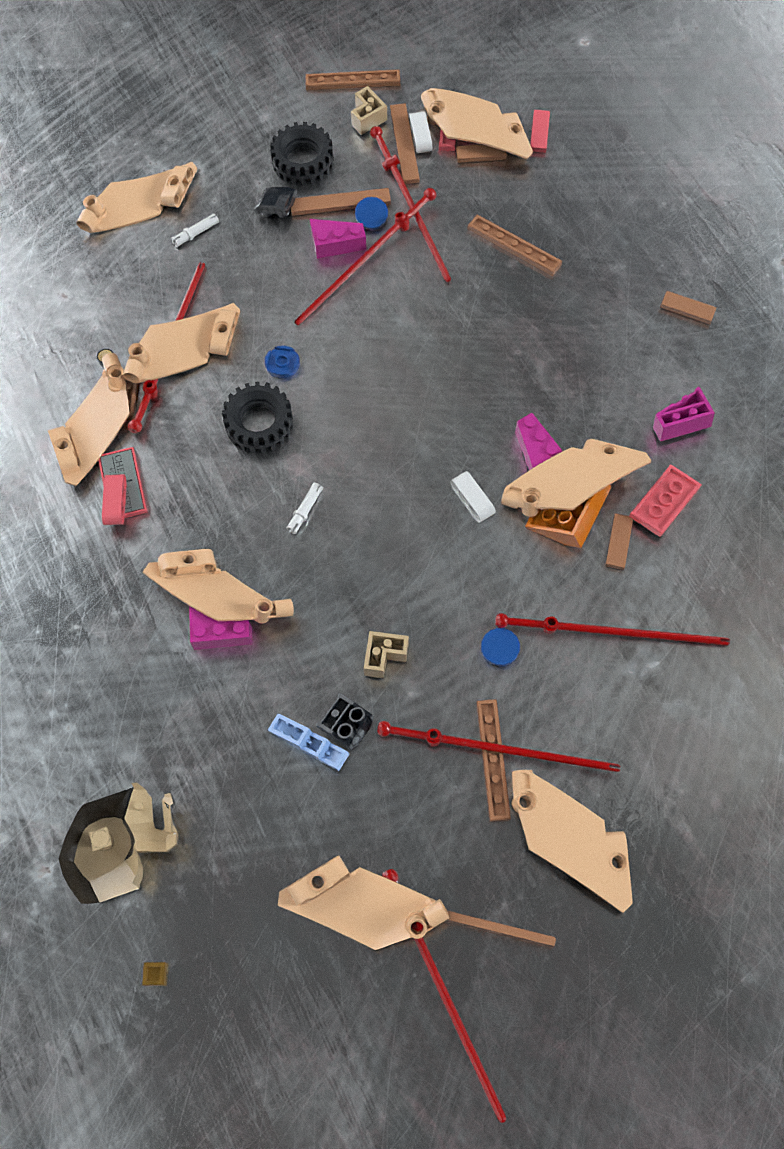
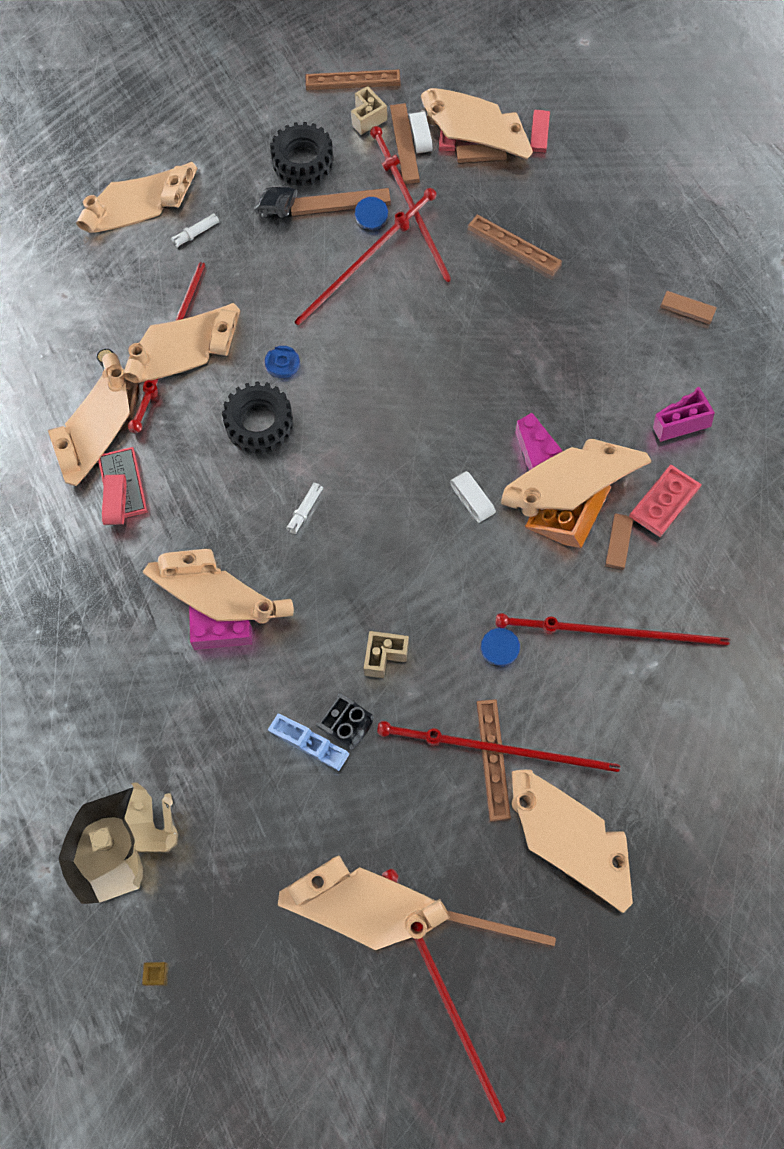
(337, 237): dark pink wedge -> none

